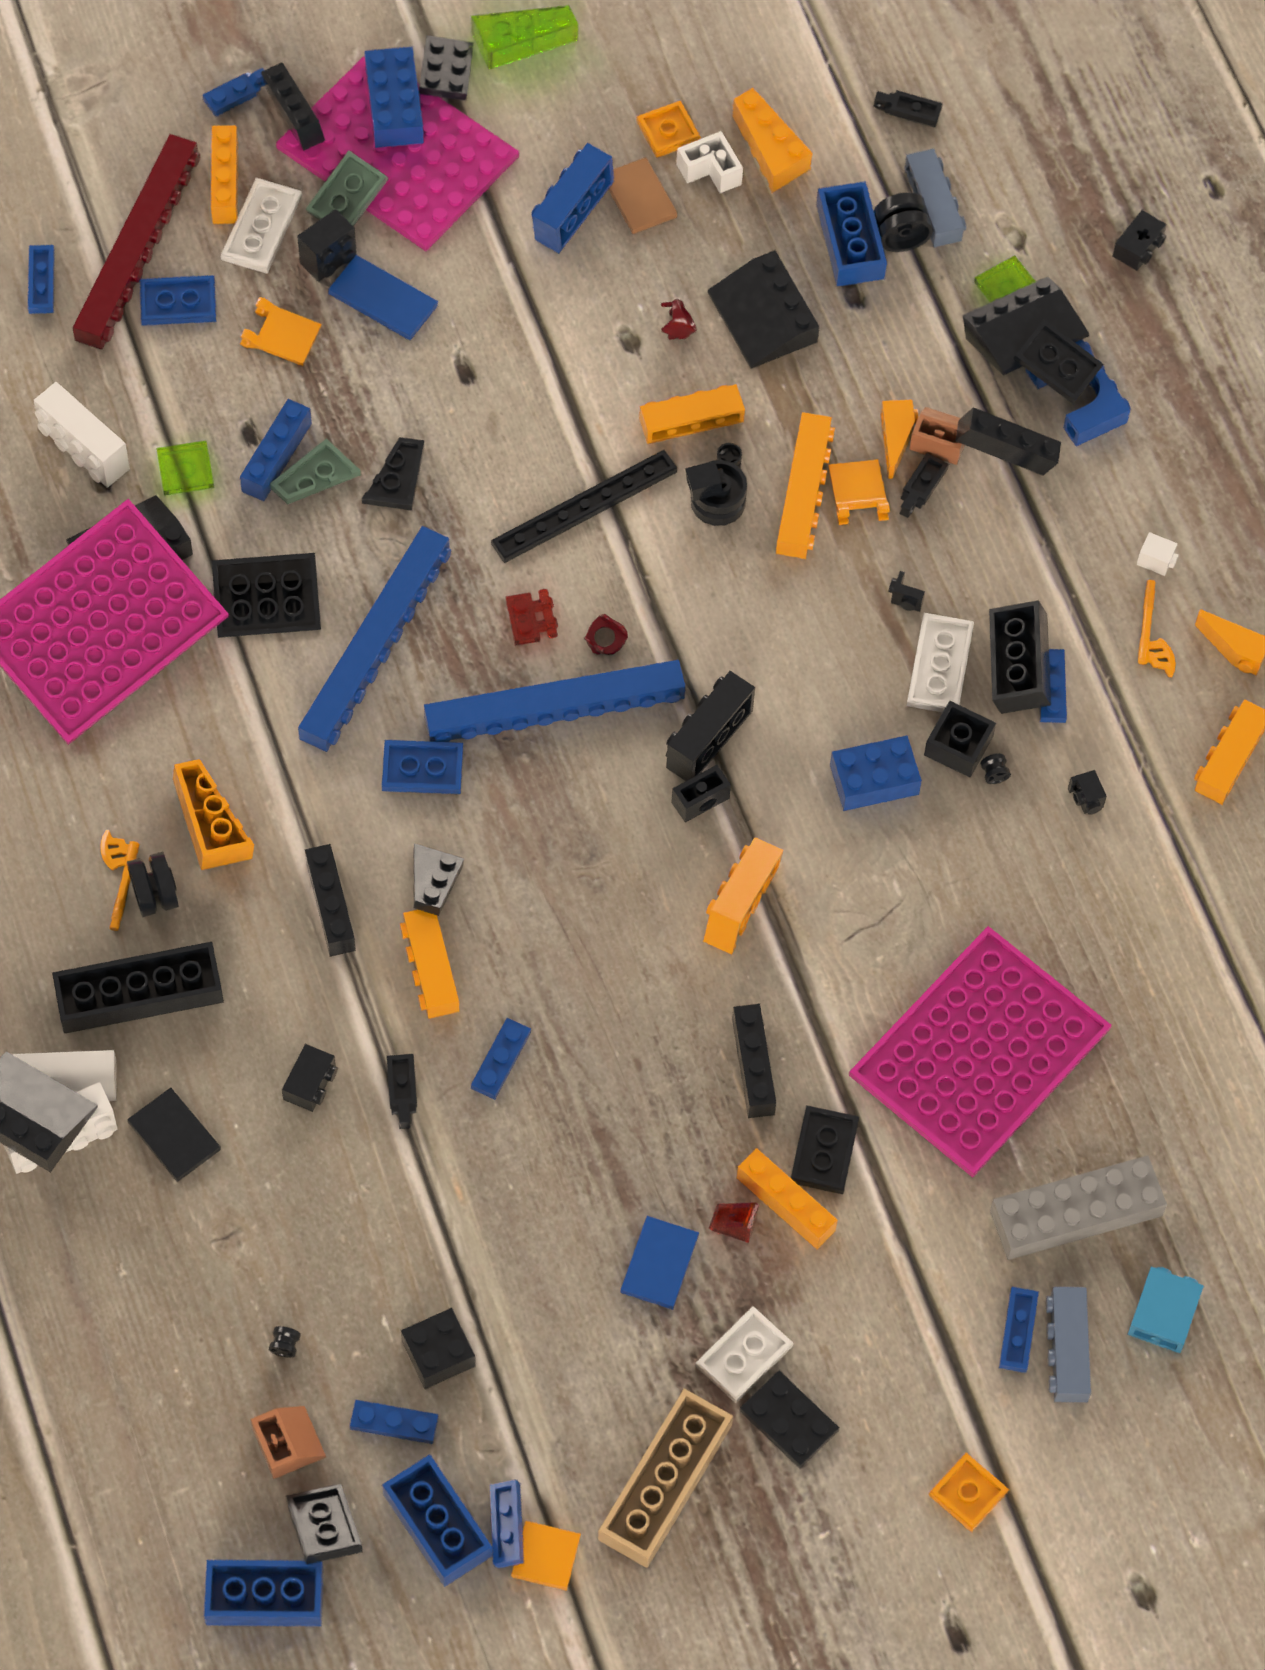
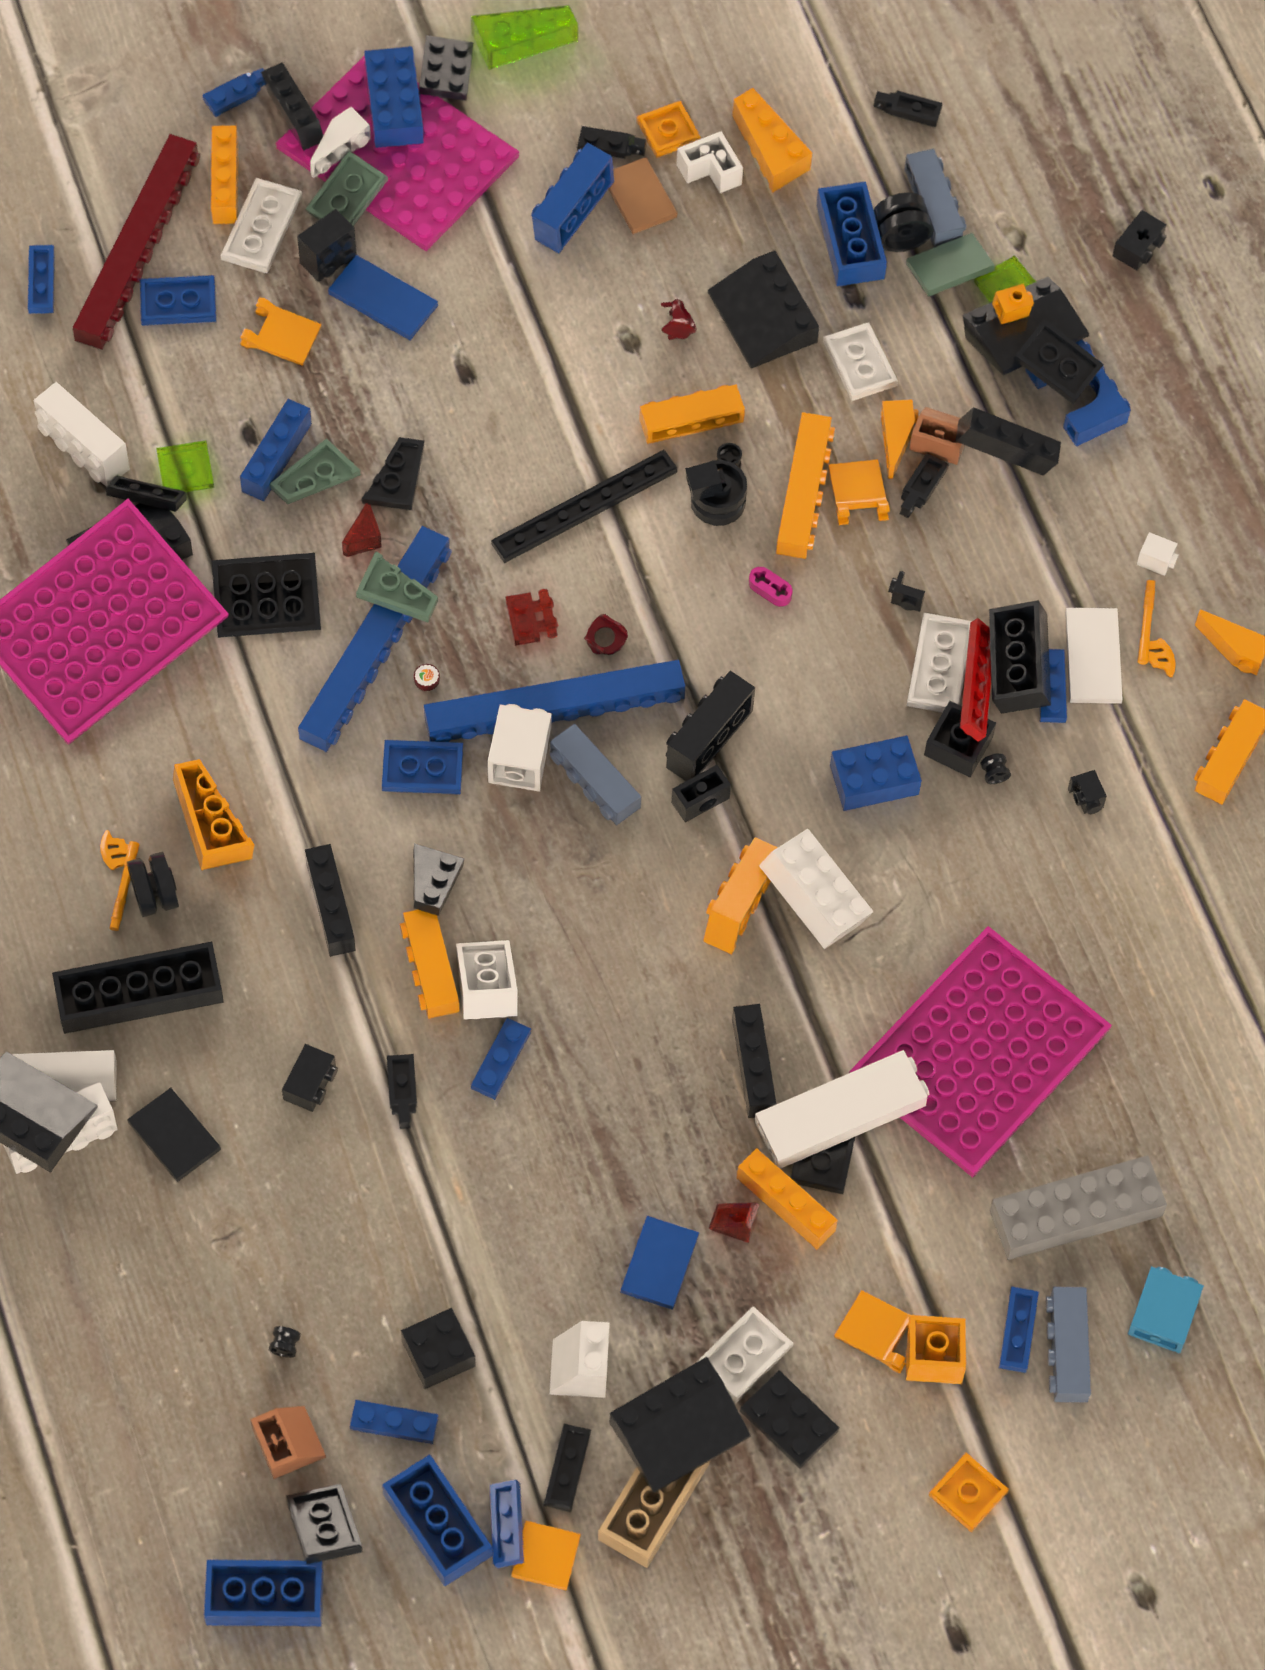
(146, 493): none -> black tile
(343, 134): none -> white slope
(363, 534): none -> clear red slope
(392, 589): none -> sand green wing
(426, 677): none -> tile
(487, 979): none -> white slope
(519, 747): none -> white slope
(567, 1467): none -> black tile
(580, 1360): none -> white slope
(595, 775): none -> sand blue brick
(612, 142): none -> black hinge
(679, 1425): none -> black slope
(771, 586): none -> dark pink beam
(816, 888): none -> white brick
(841, 1109): none -> white brick
(860, 361): none -> white tile
(875, 1329): none -> light orange flag
(936, 1349): none -> light orange slope
(950, 264): none -> sand green tile
(977, 682): none -> red plate
(1012, 303): none -> light orange brick
(1093, 655): none -> white tile

